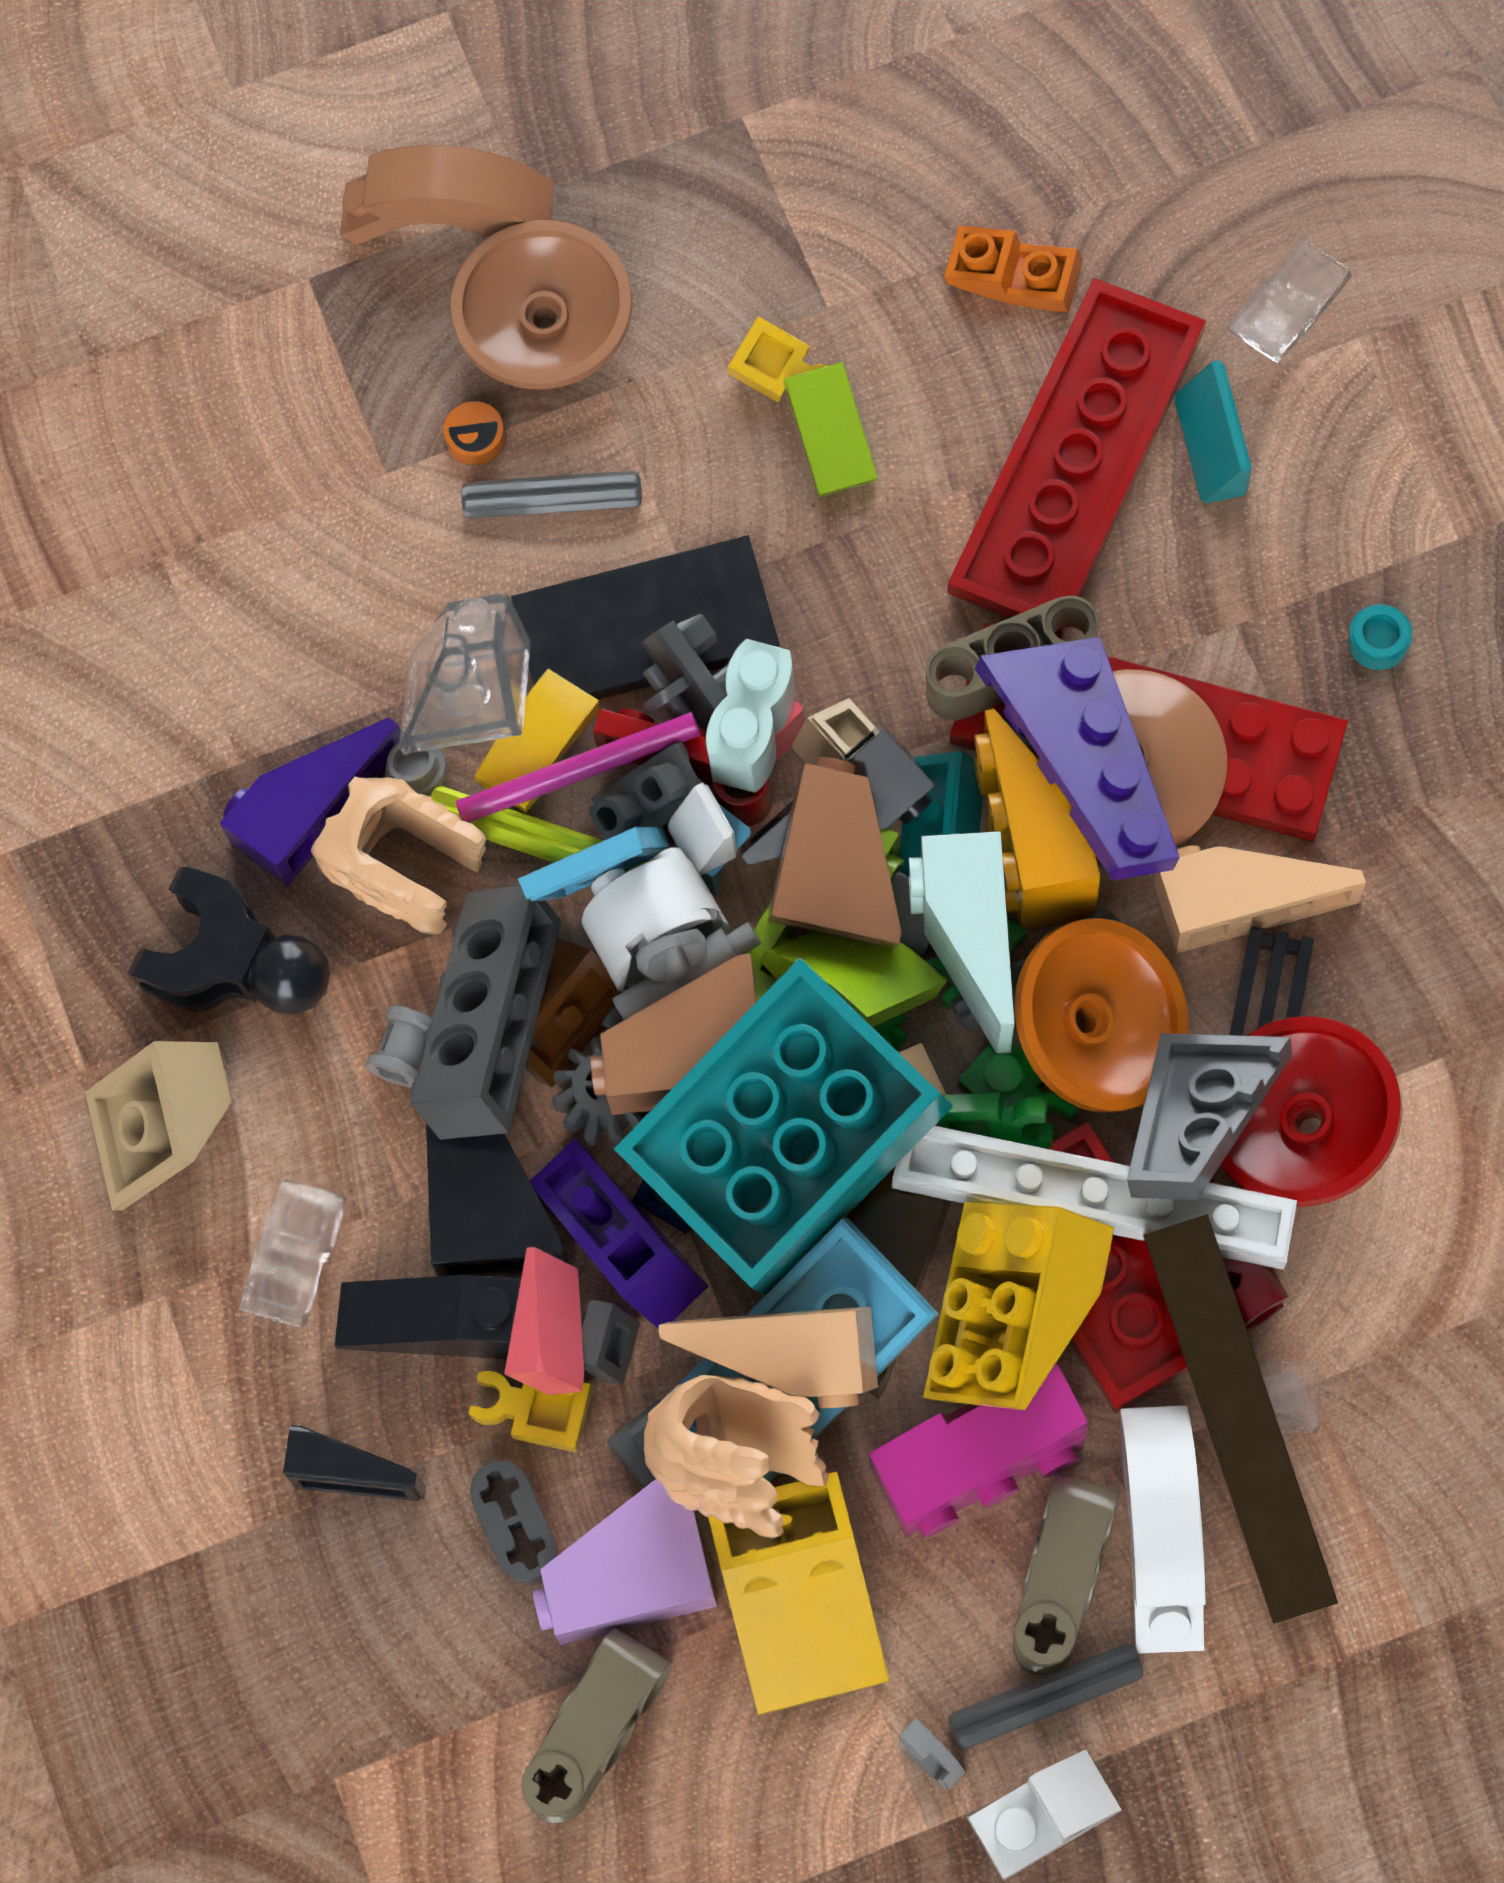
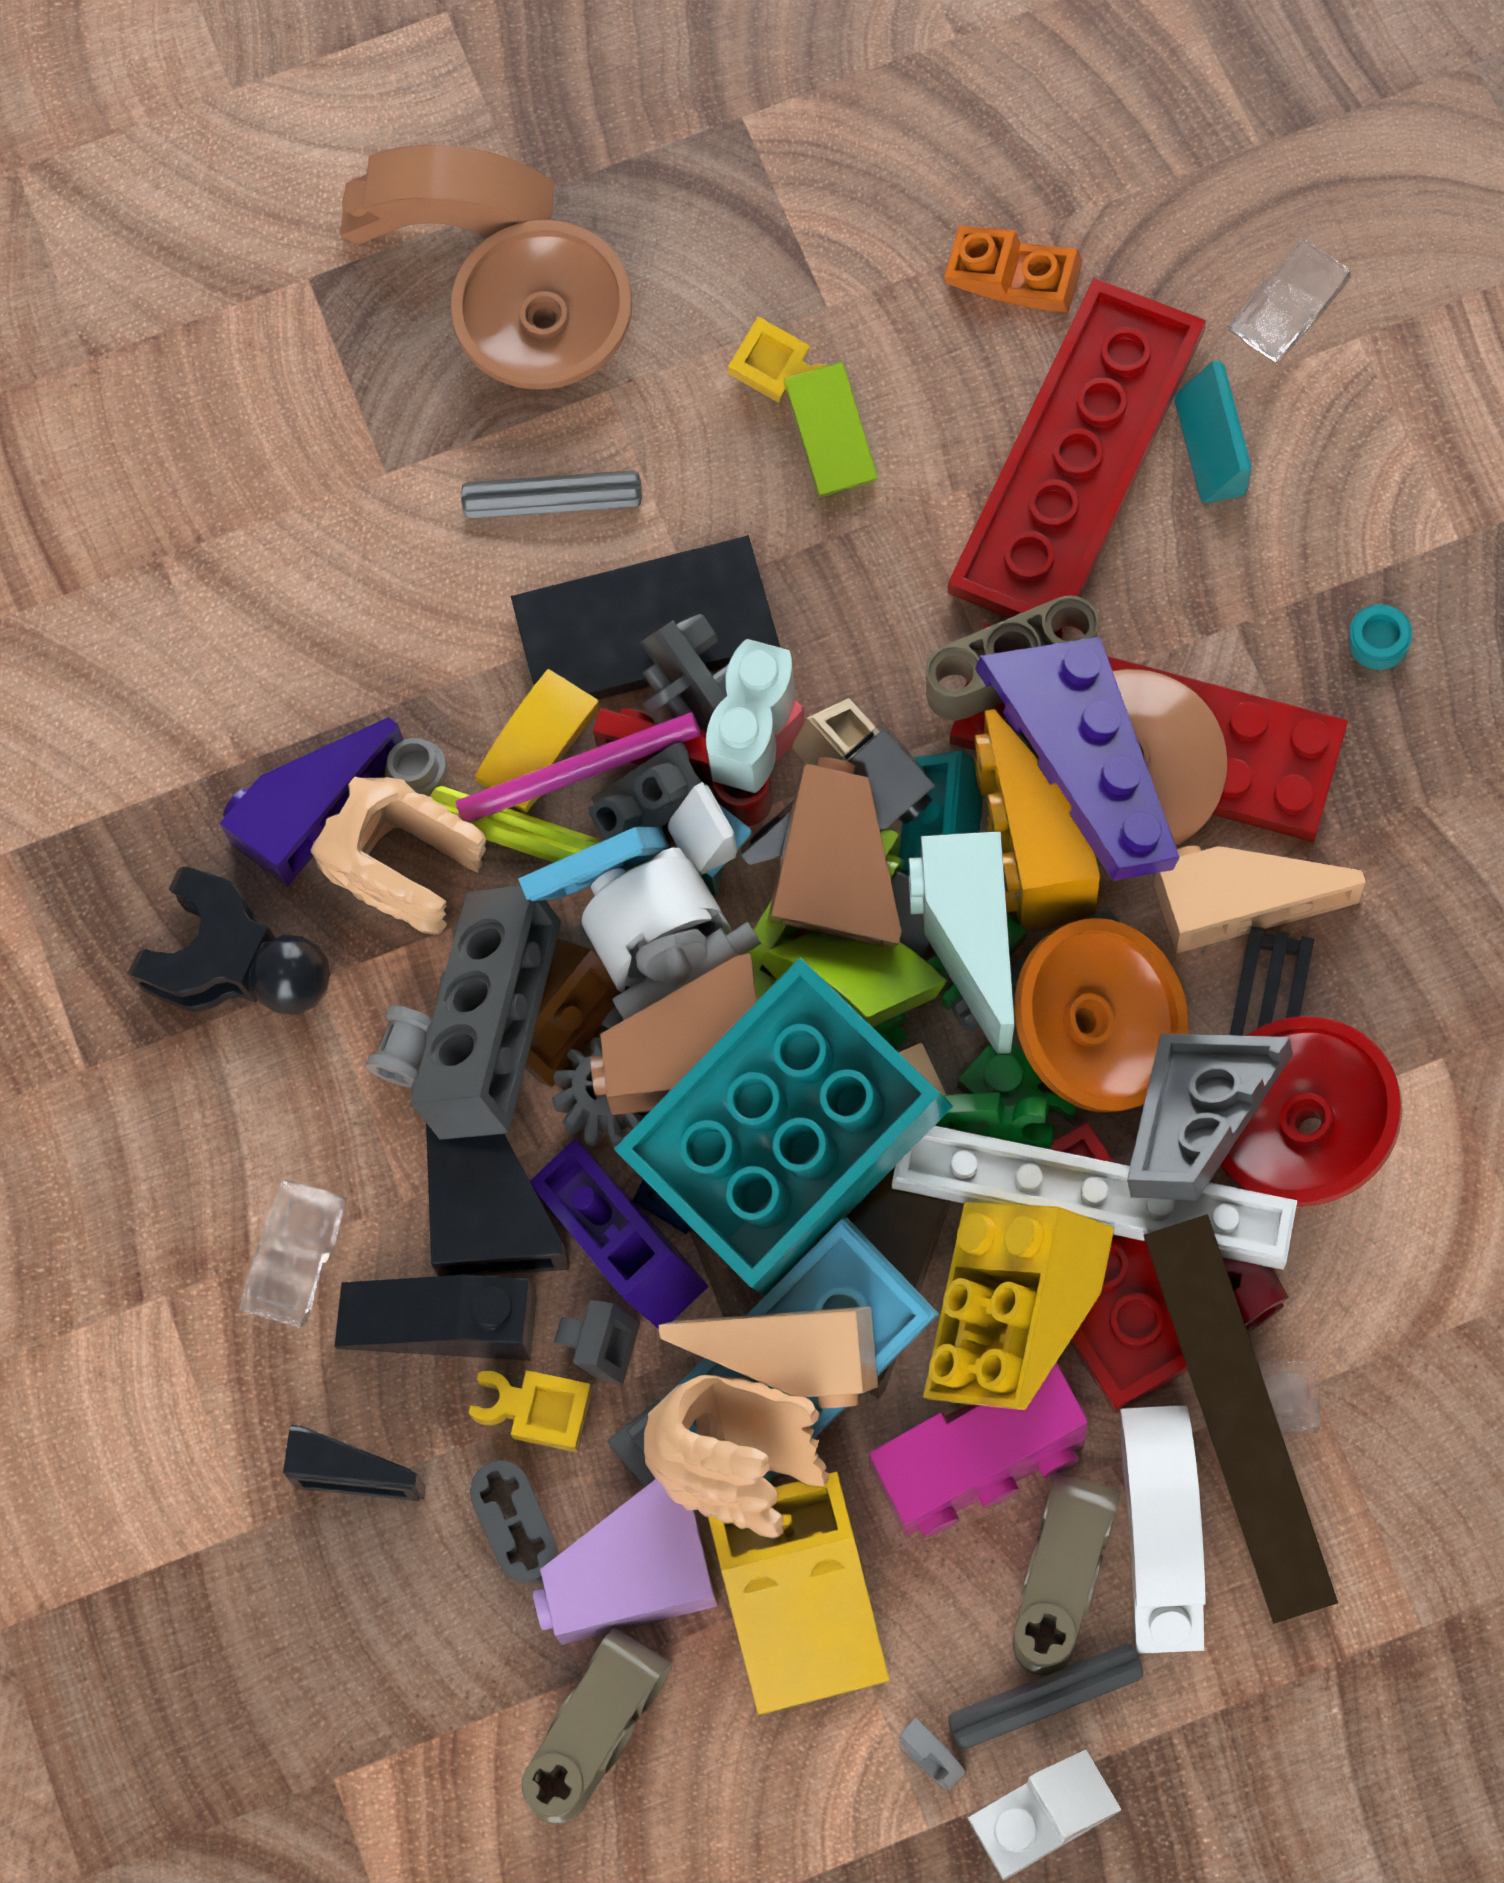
(156, 1115): tan slope -> none
(467, 677): clear slope -> none
(474, 433): orange tile -> none
(547, 1327): coral slope -> none

